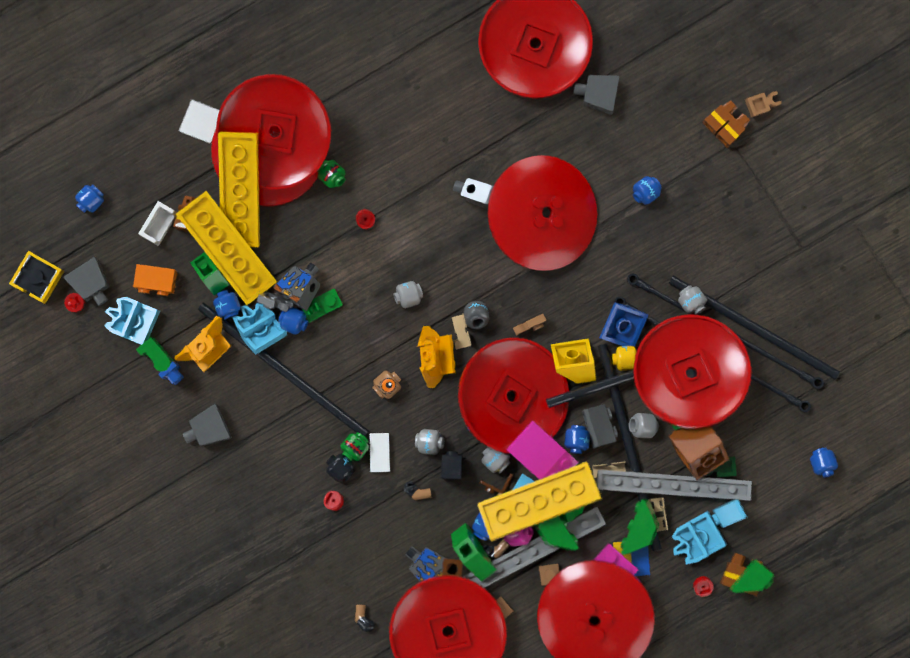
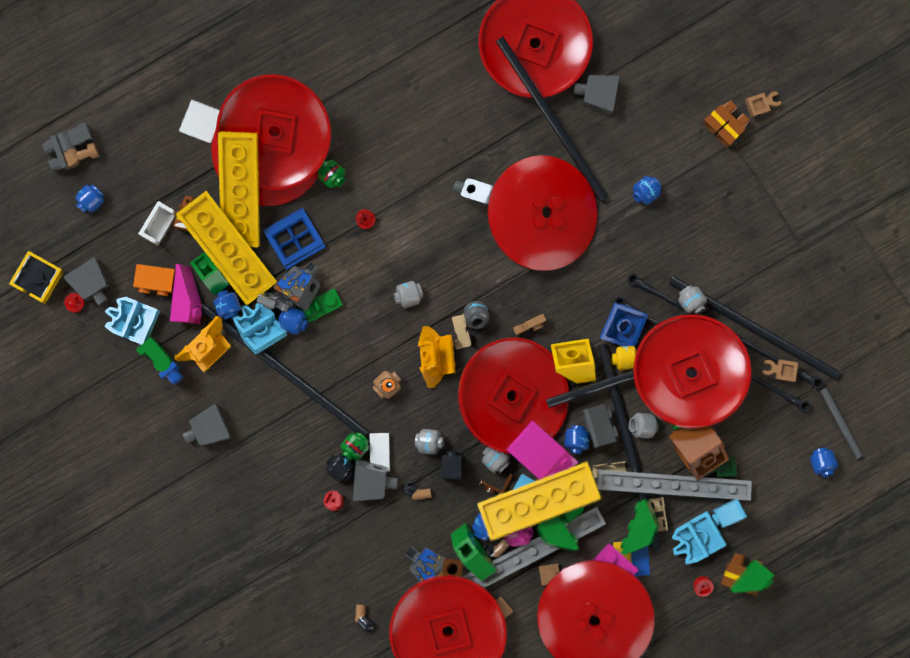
(65, 147): none -> dark grey hips
(185, 301): none -> dark pink slope
(303, 253): none -> blue piece
(371, 481): none -> dark grey torso
(551, 118): none -> black piece
(784, 370): none -> medium nougat plate
(841, 423): none -> dark grey bar

